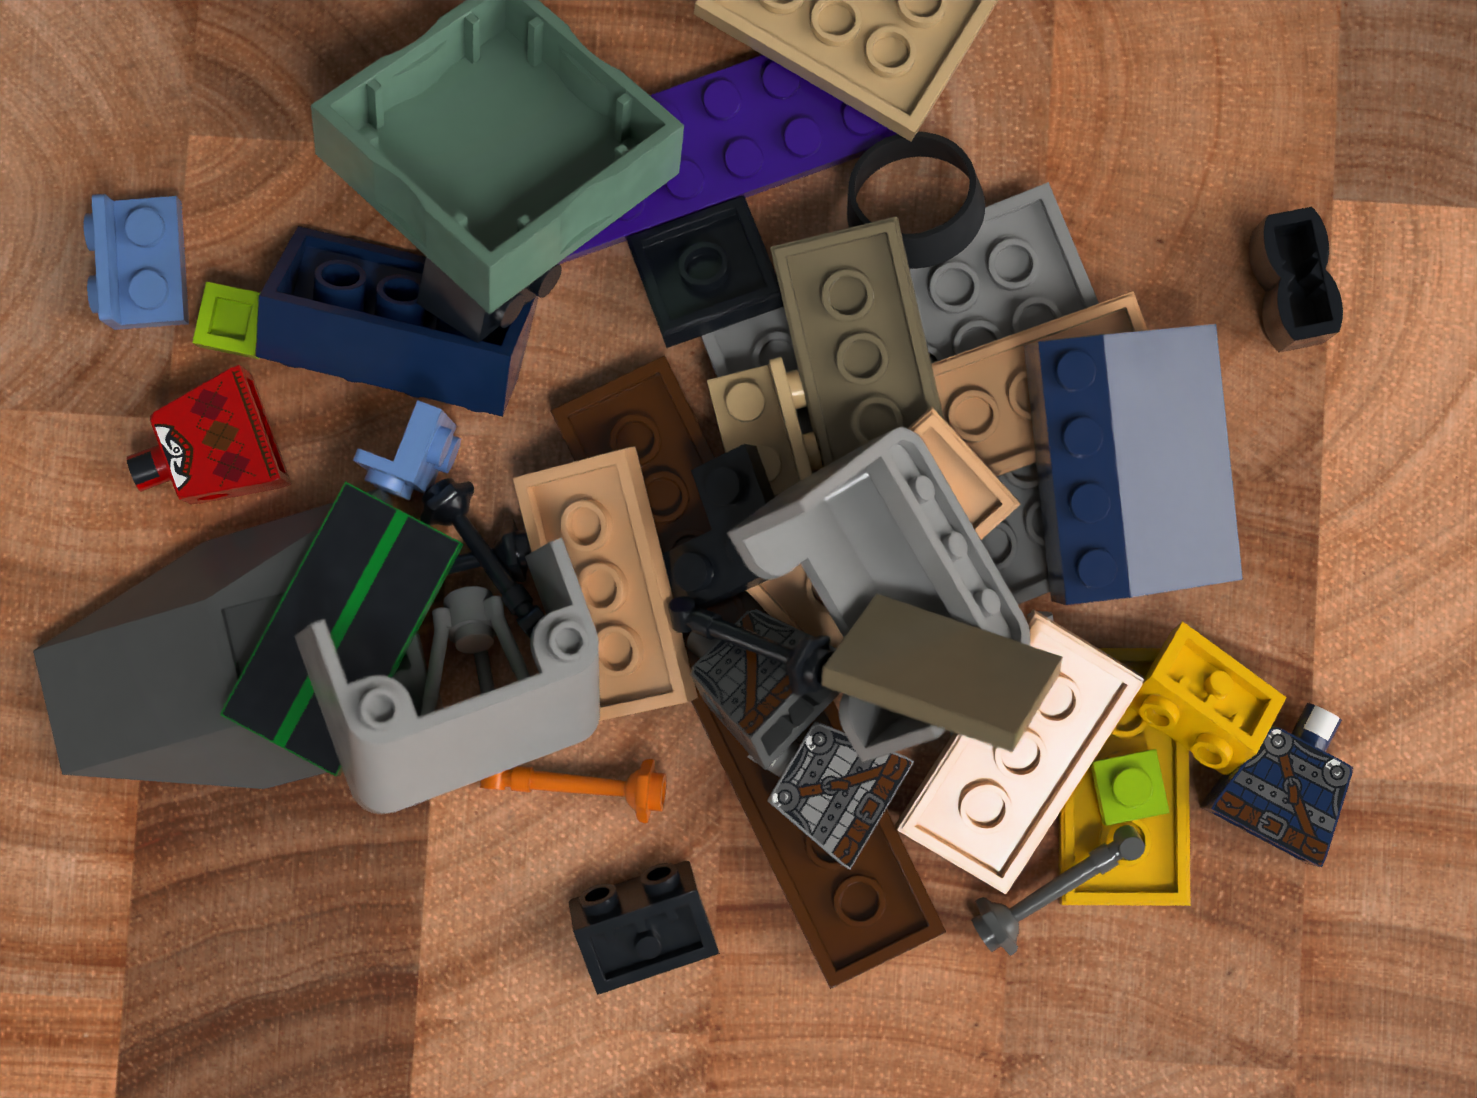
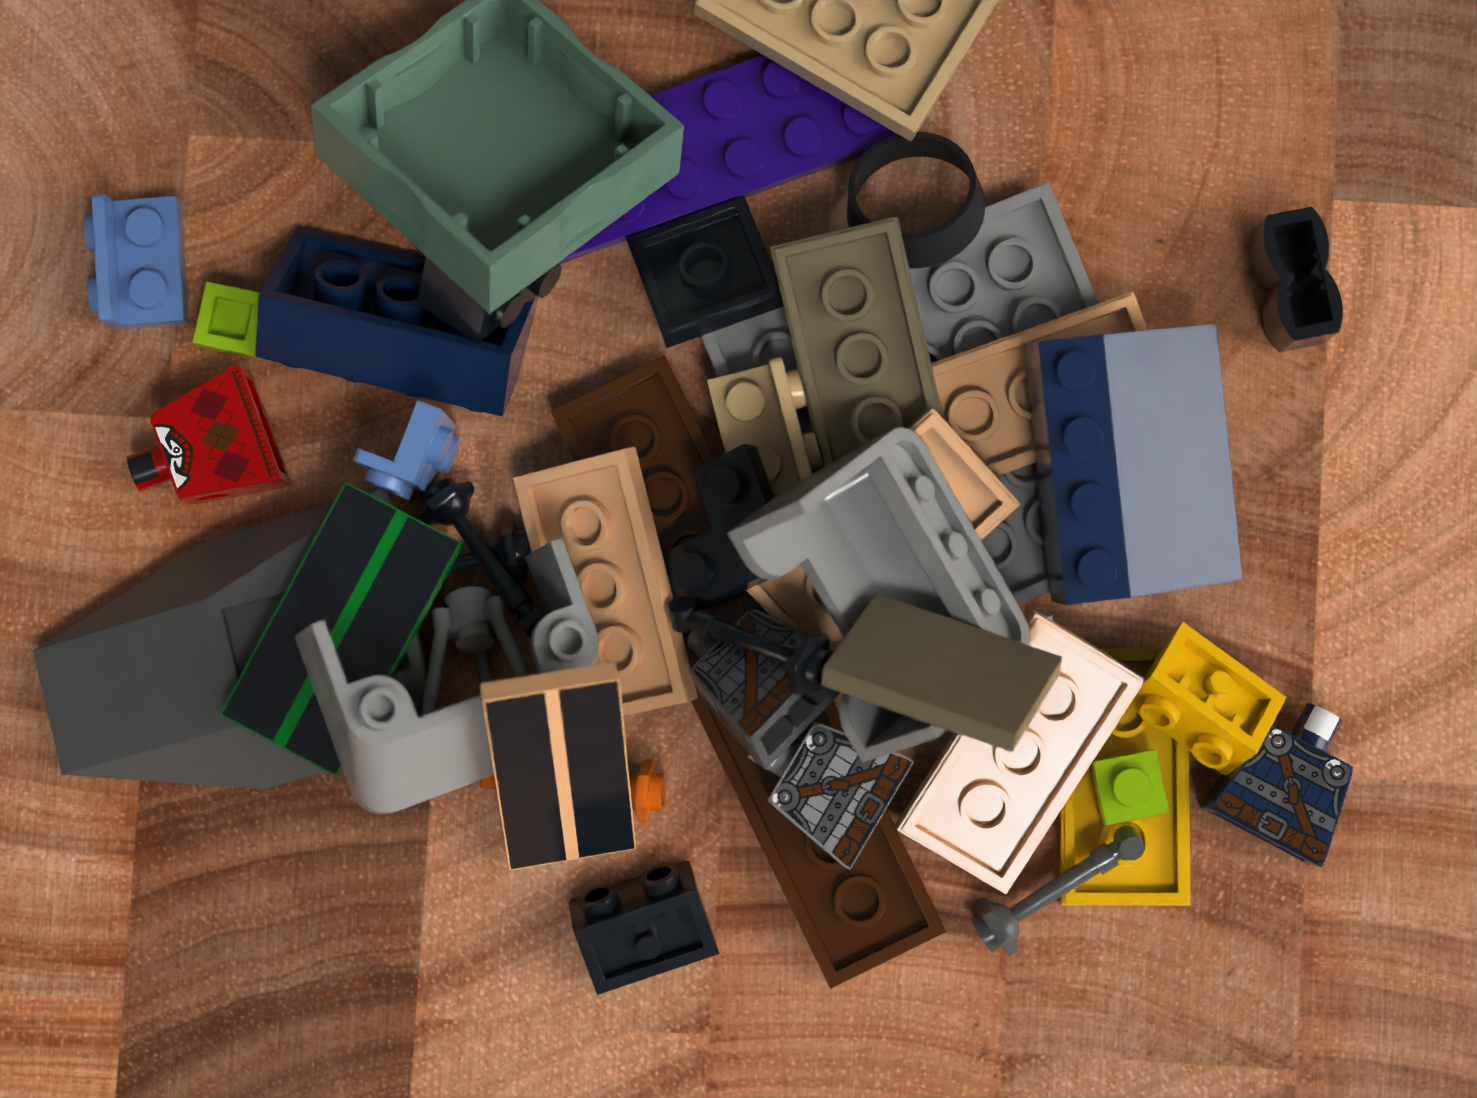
(560, 764): none -> black tile

